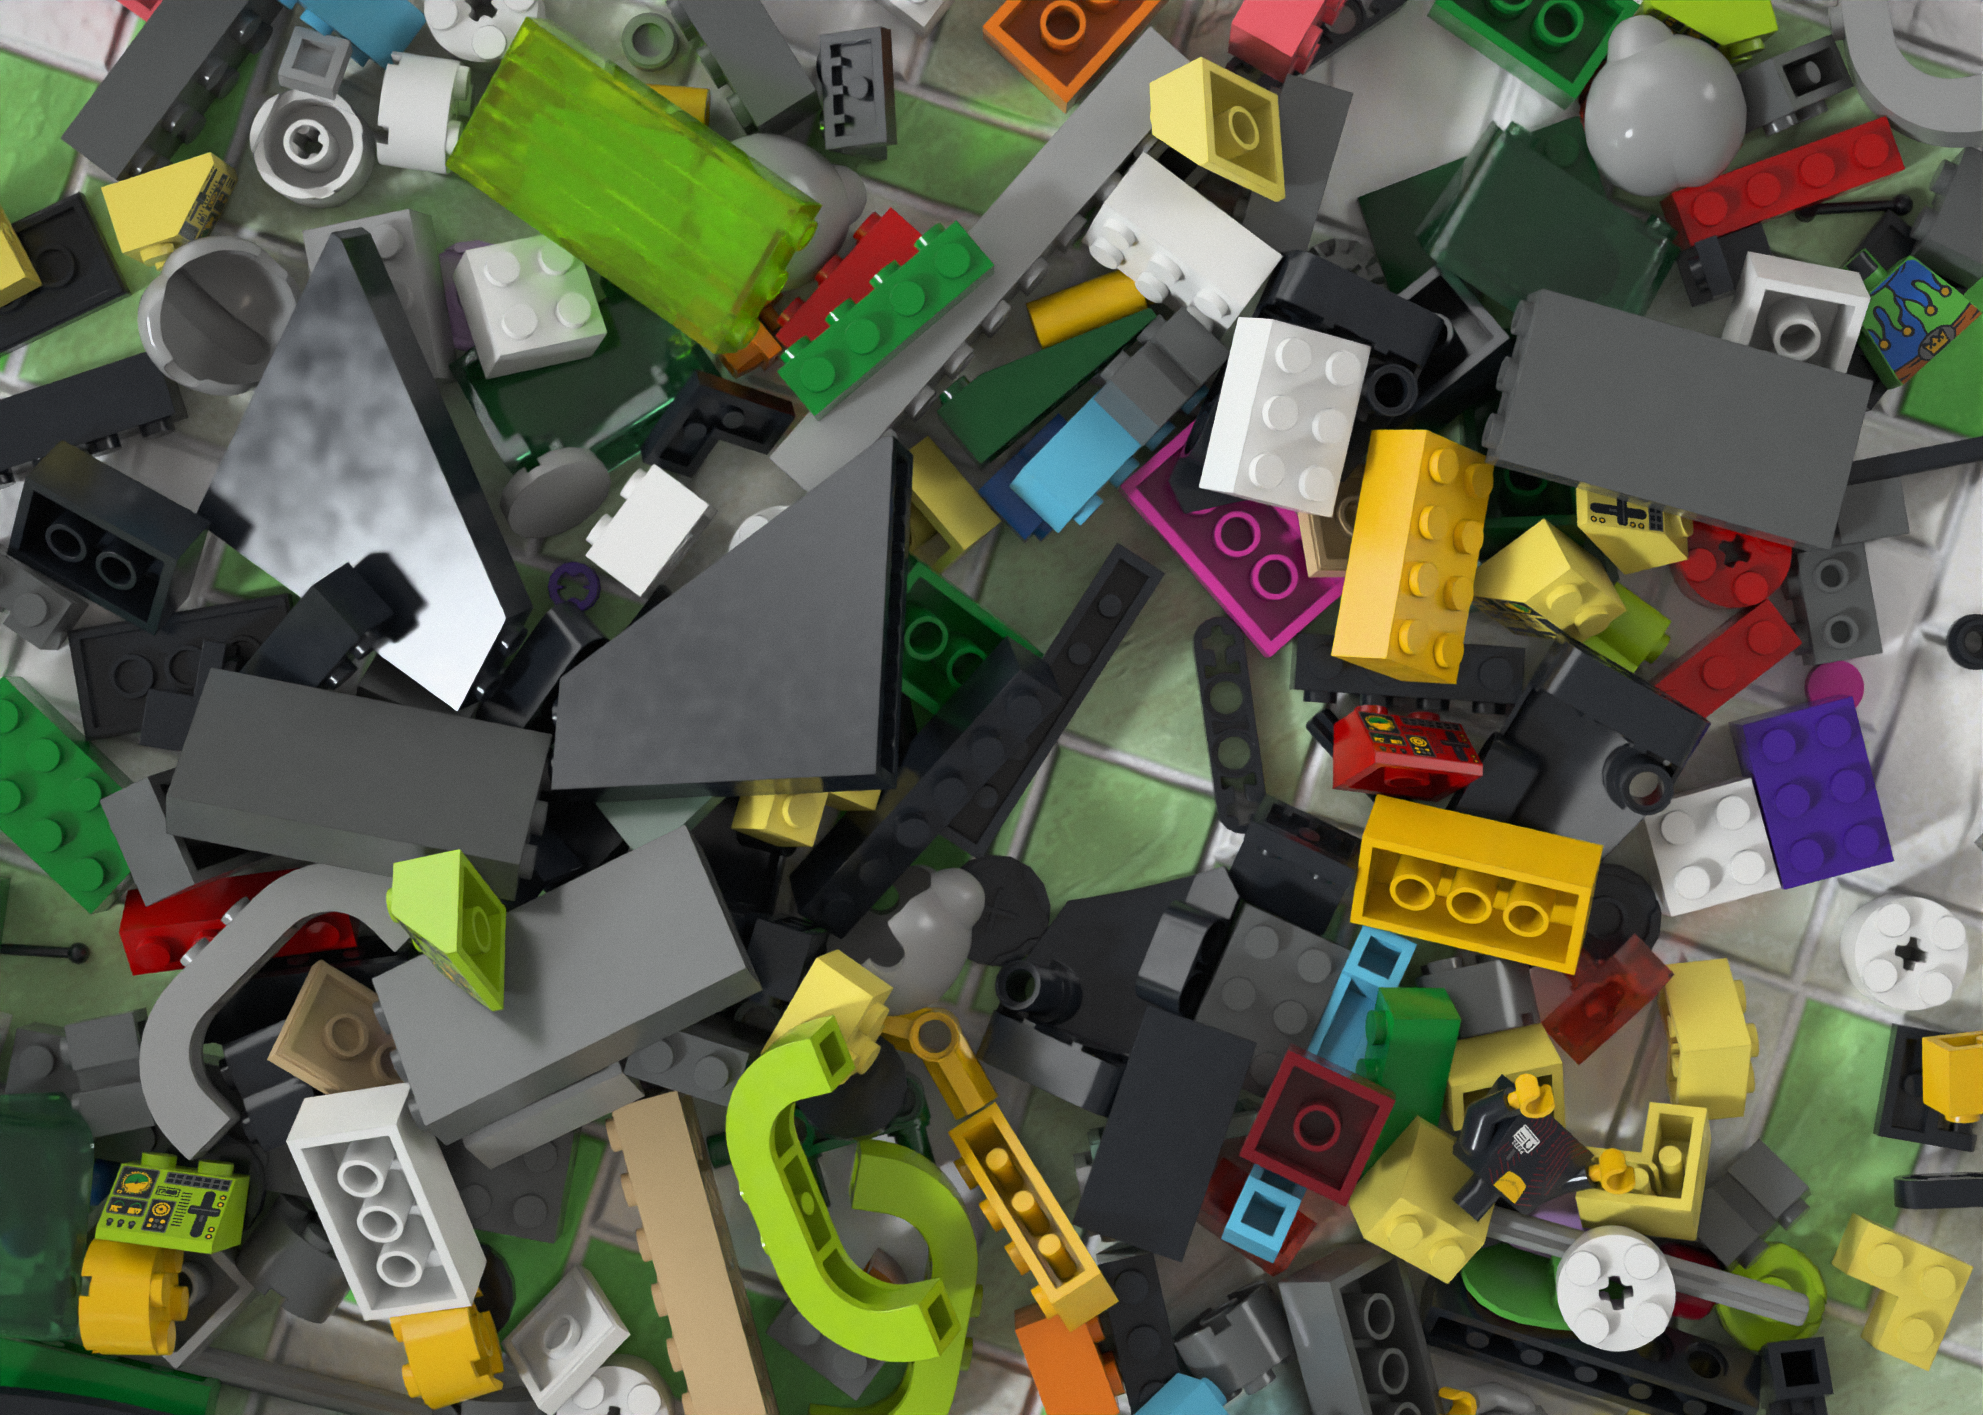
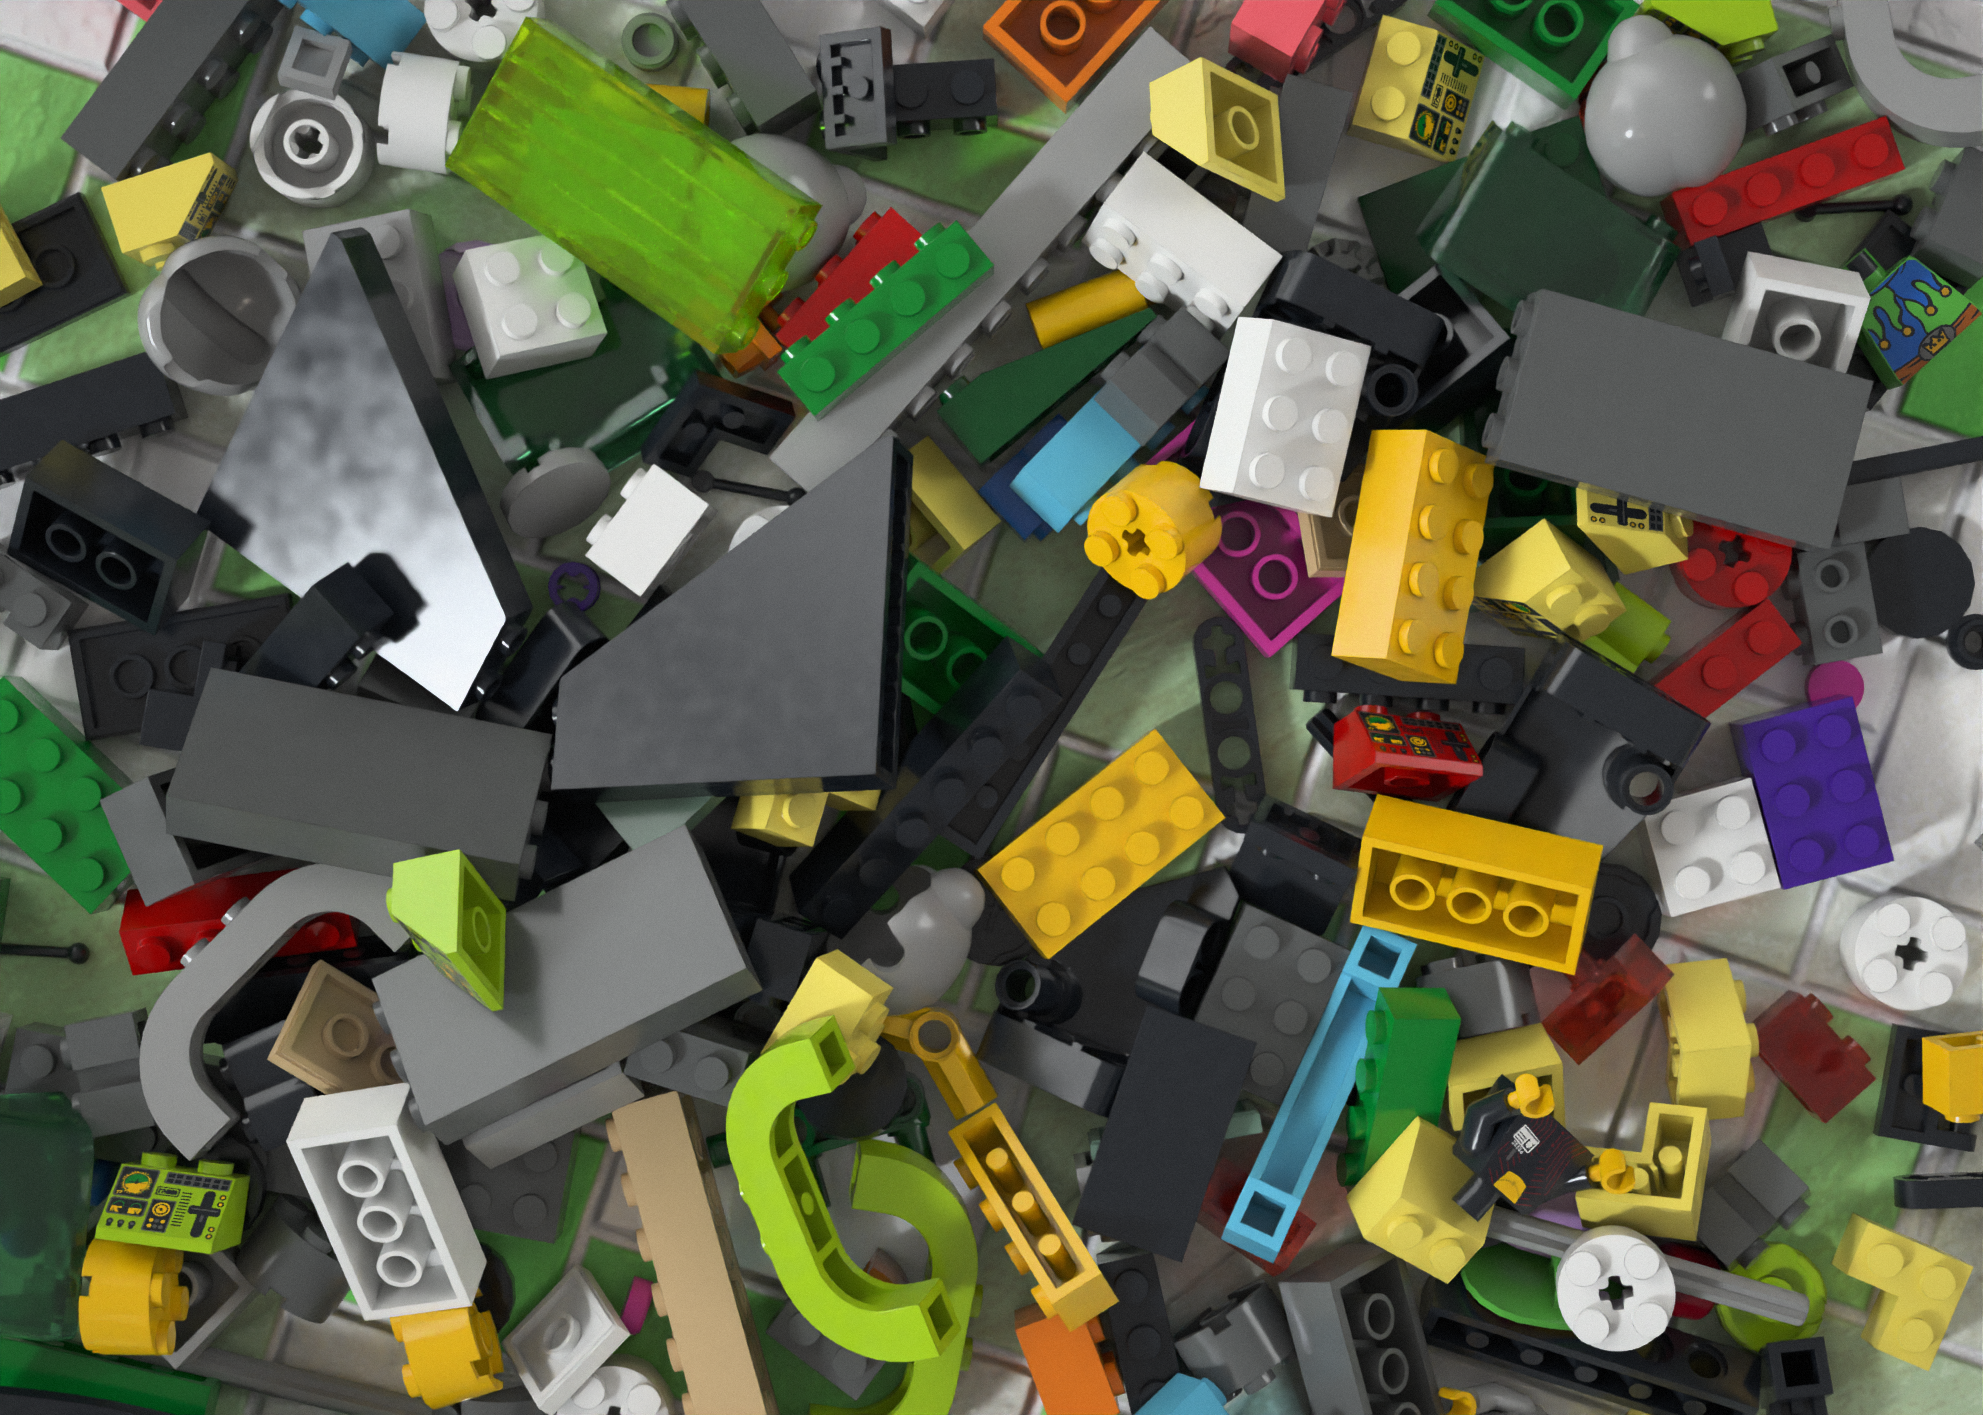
(636, 1304): none -> dark pink tile
(704, 482): none -> black hinge
(945, 97): none -> black brick
(1099, 844): none -> yellow brick
(1152, 528): none -> yellow brick
(1318, 1124): dark red brick -> none
(1415, 90): none -> light yellow slope
(1810, 1056): none -> clear red brick
(1920, 583): none -> black tile

